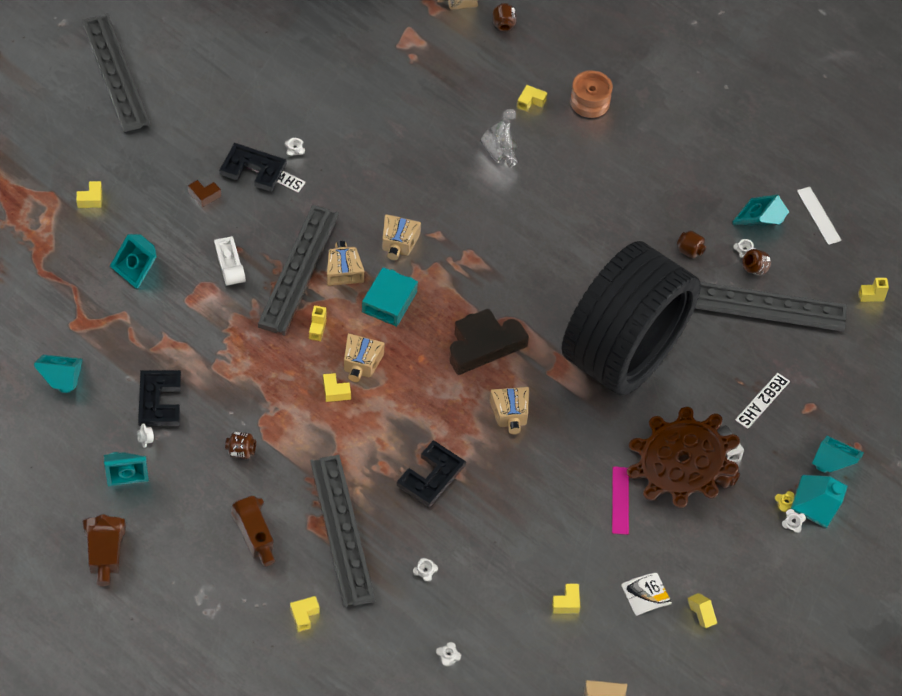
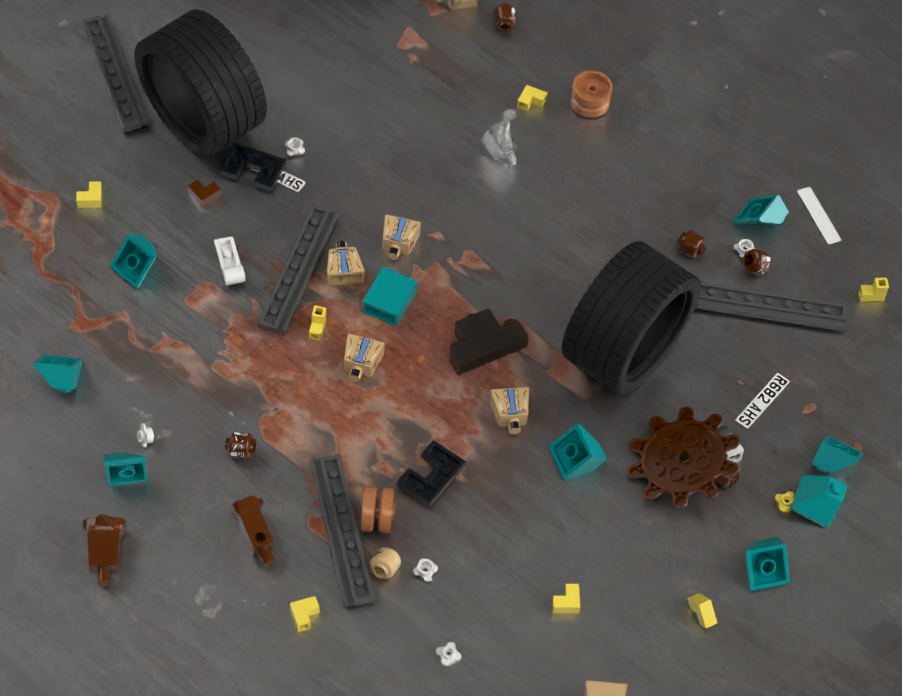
(150, 410): black plate -> none
(200, 82): none -> black tyre
(335, 391): light yellow piece -> none
(378, 509): none -> nougat wheel
(385, 563): none -> tan head
(577, 452): none -> teal slope
(620, 501): dark pink sticker -> none
(646, 593): sticker -> none
(767, 564): none -> teal slope
(787, 523): white plate -> none

